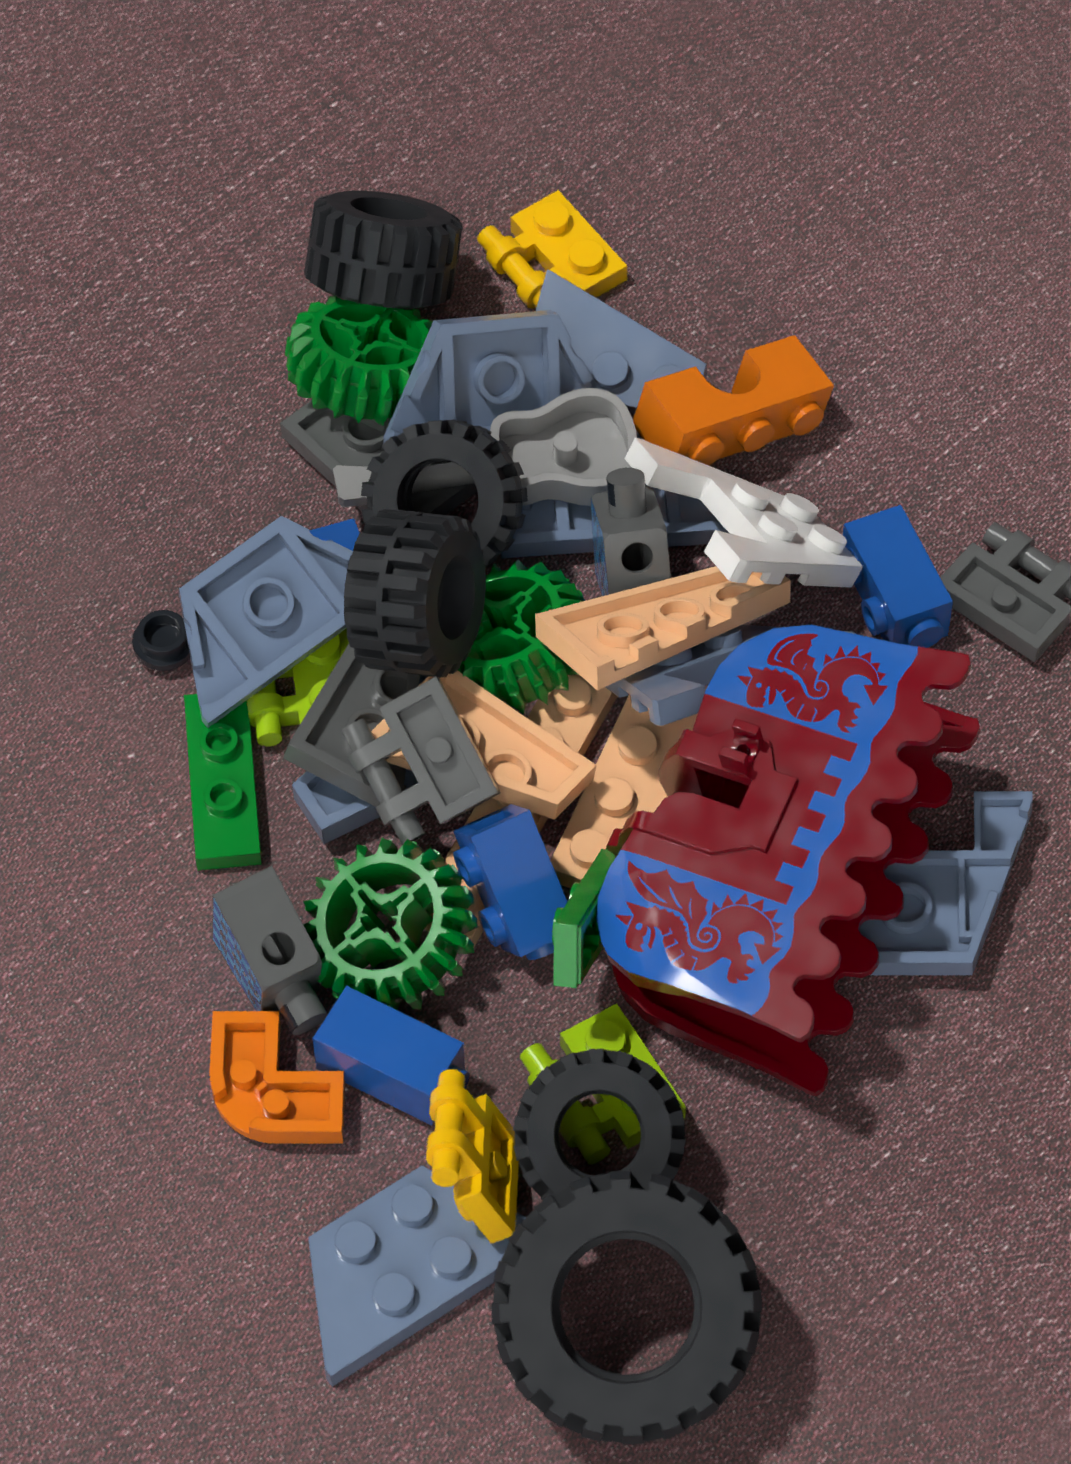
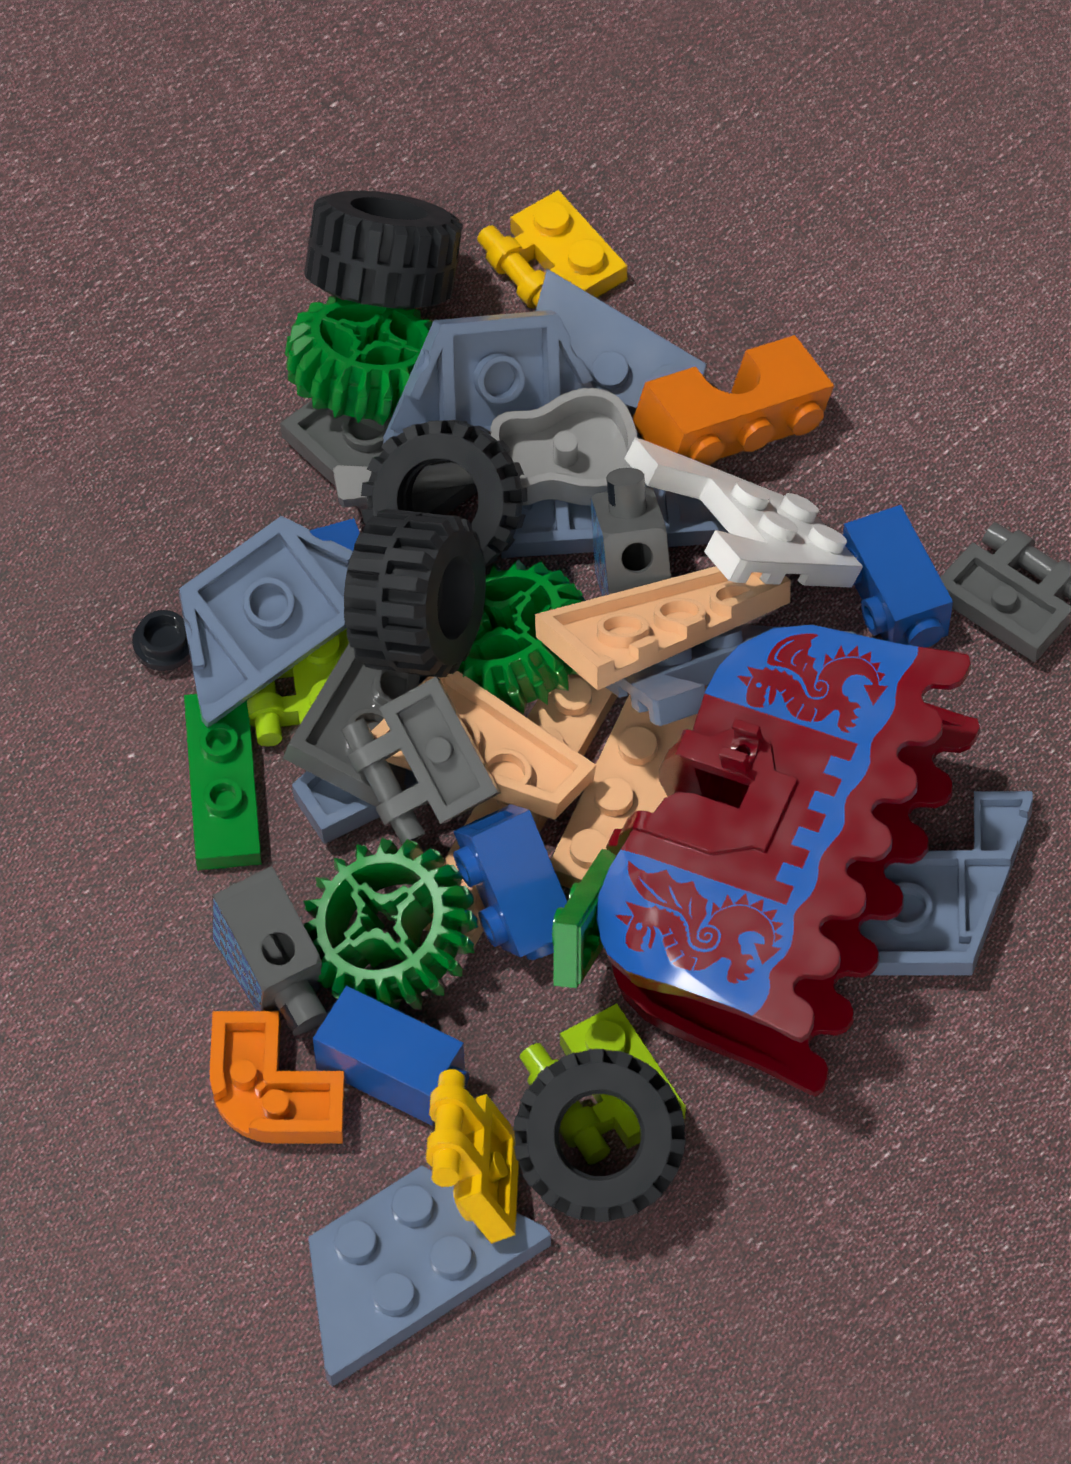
(608, 1403): black tyre -> none

